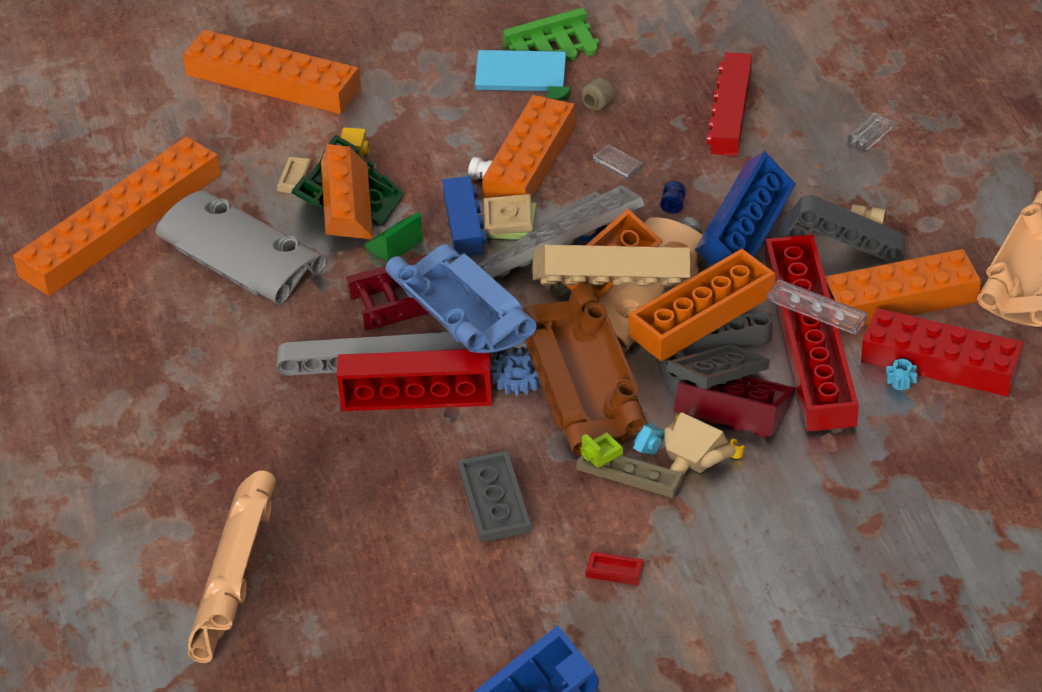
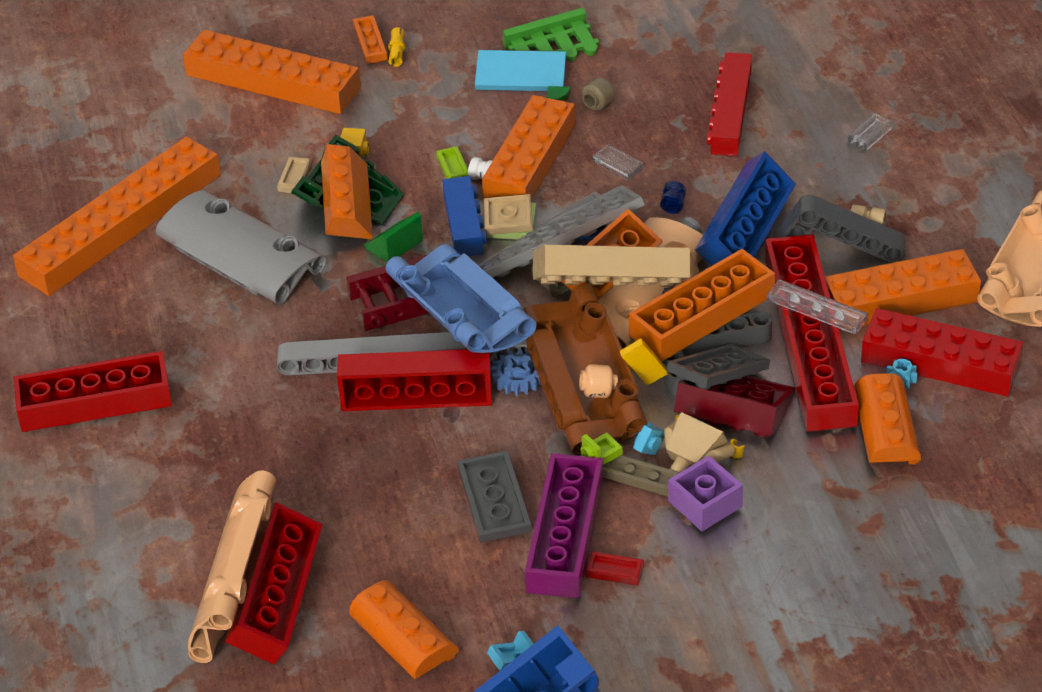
(92, 391): none -> red brick
(275, 583): none -> red brick
(370, 39): none -> orange plate
(396, 47): none -> yellow pin
(401, 629): none -> orange container
(452, 162): none -> lime tile
(505, 653): none -> medium azure bracket
(564, 526): none -> magenta brick
(597, 381): none -> light nougat head
(644, 362): none -> yellow tile
(705, 493): none -> medium lavender brick
(886, 419): none -> orange container

